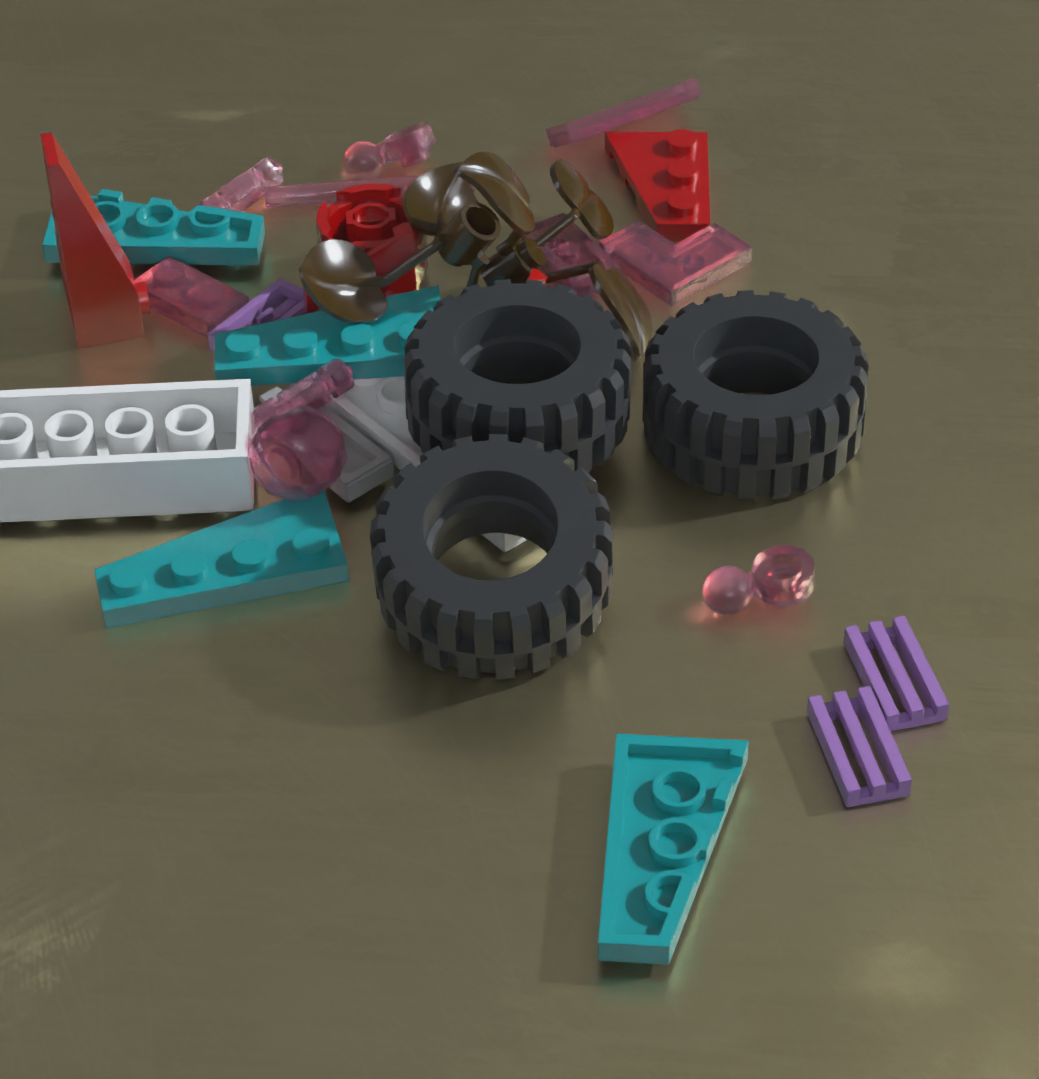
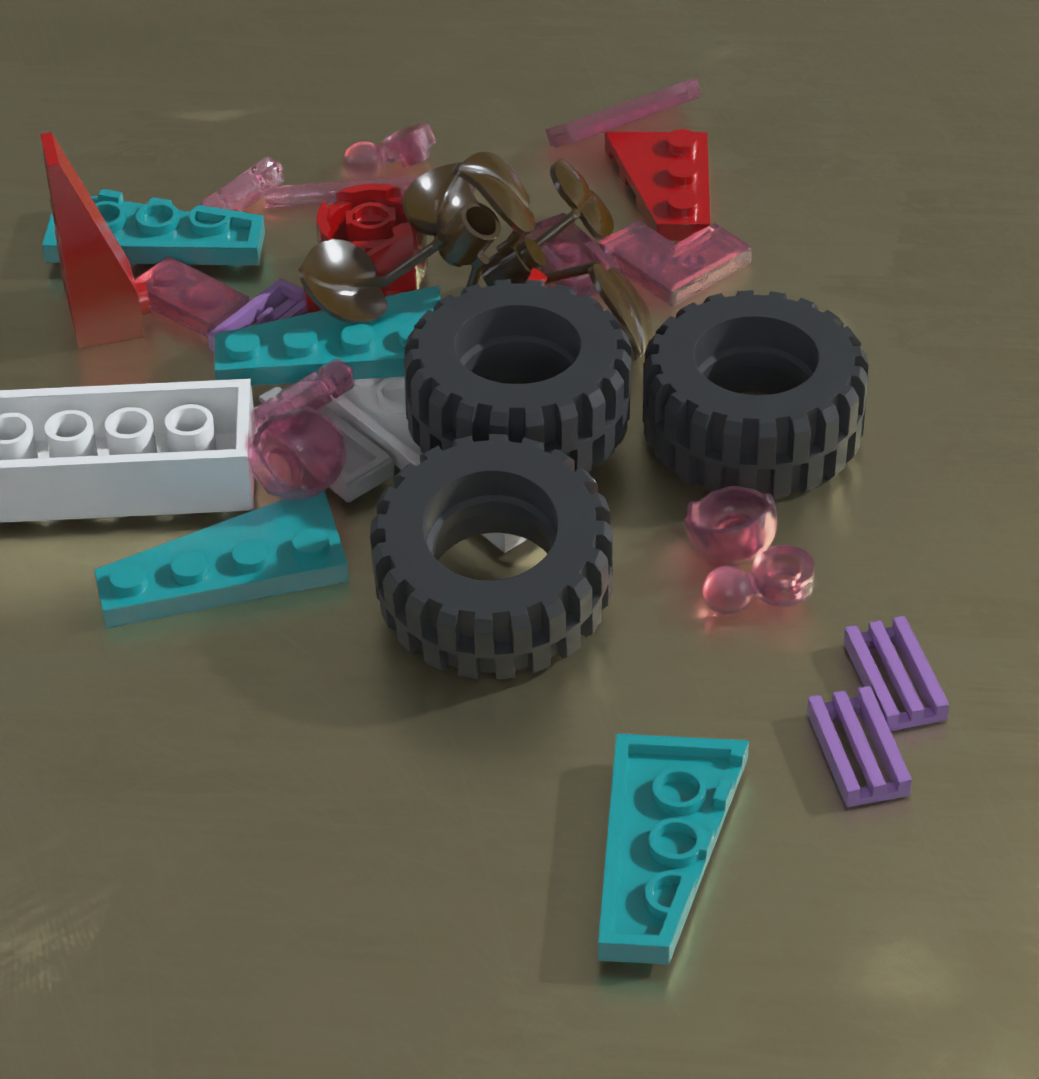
(731, 525): none -> clear pink hair

